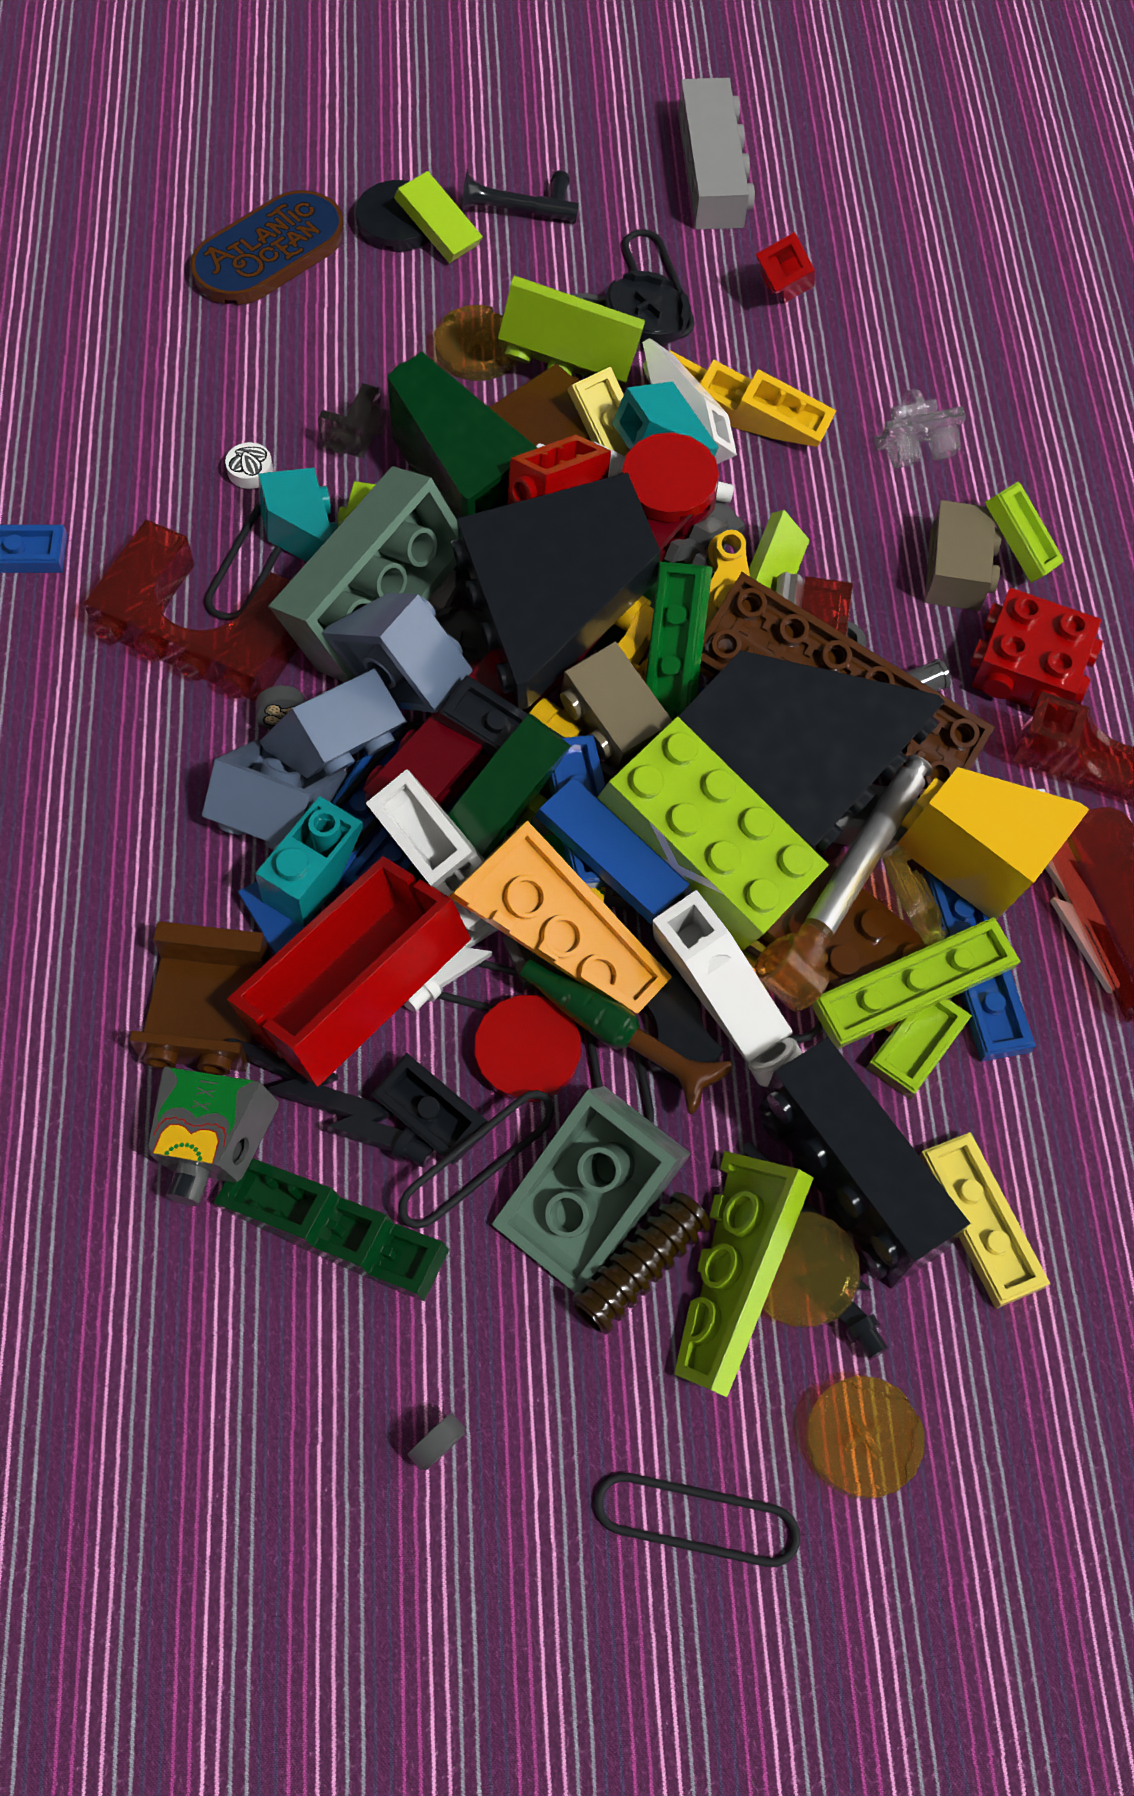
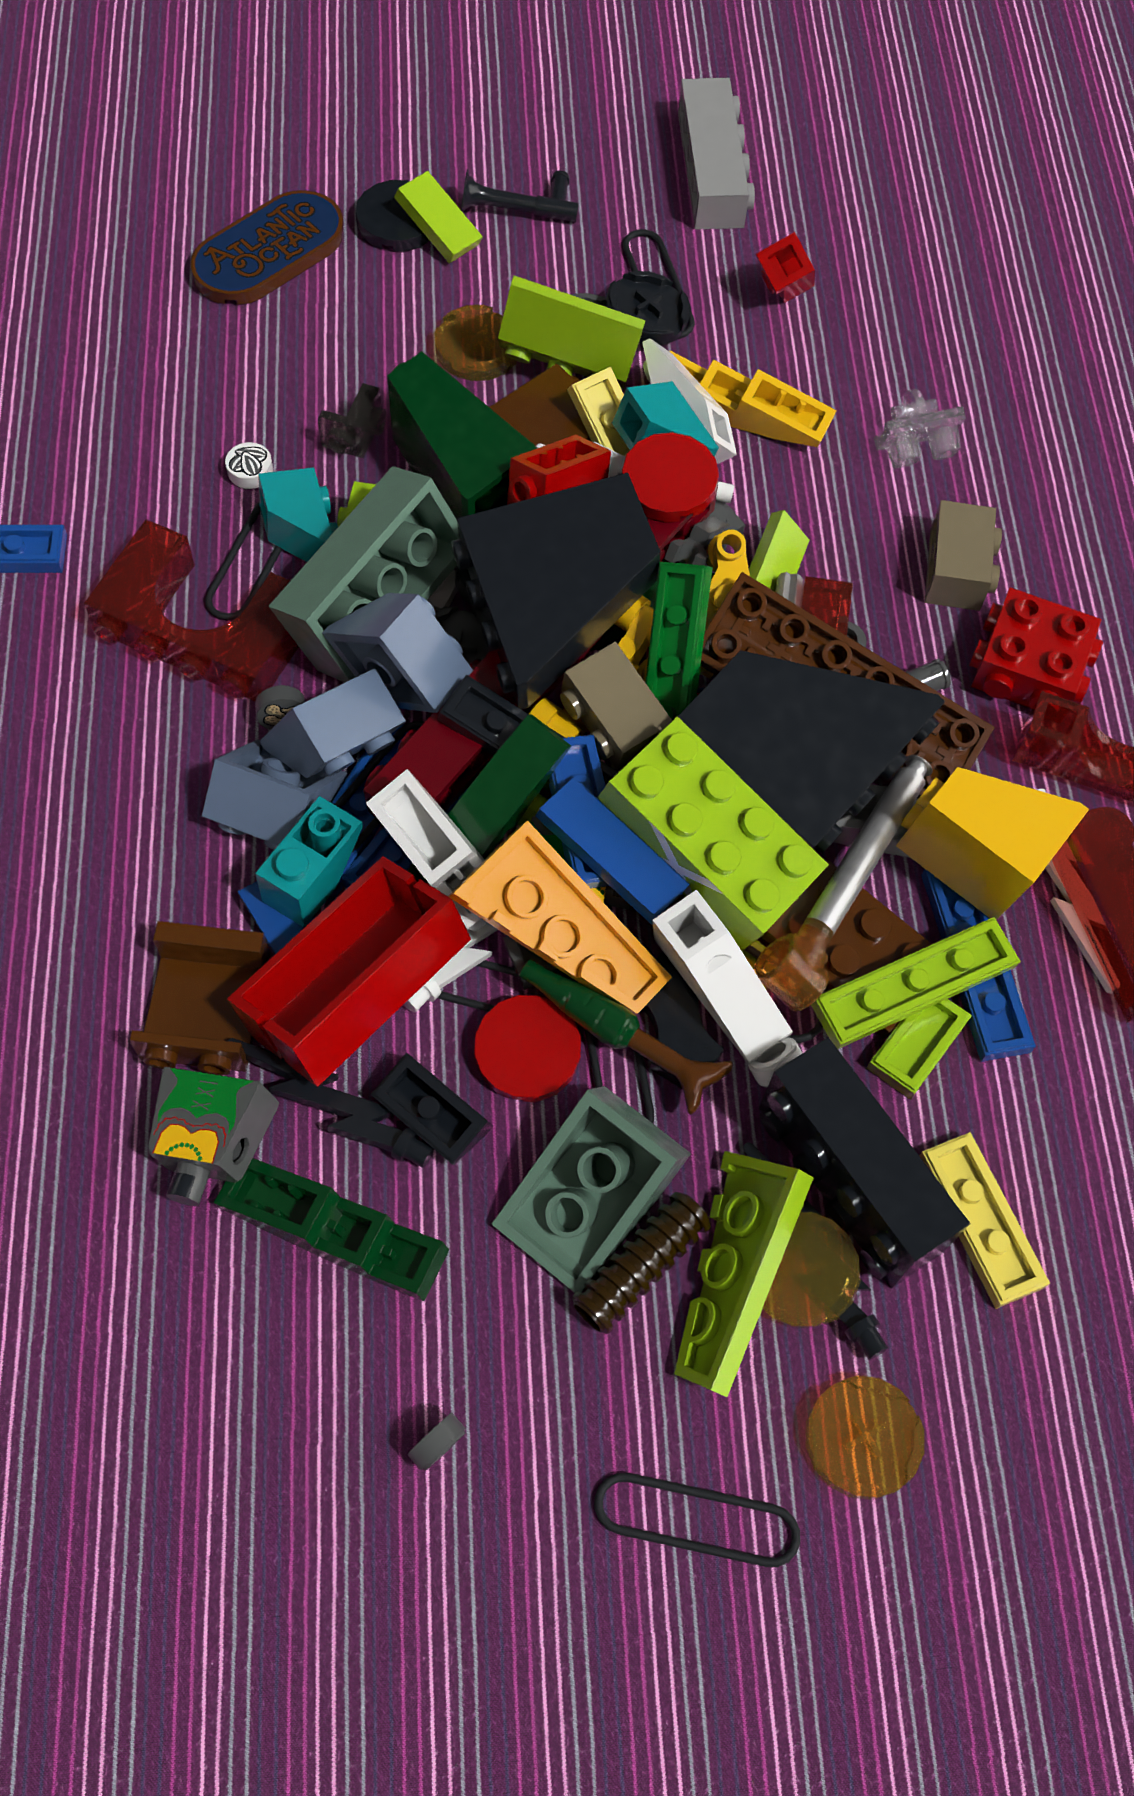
(417, 1224): black piece -> none
(914, 895): clear yellow tile -> none
(1024, 532): lime tile -> none

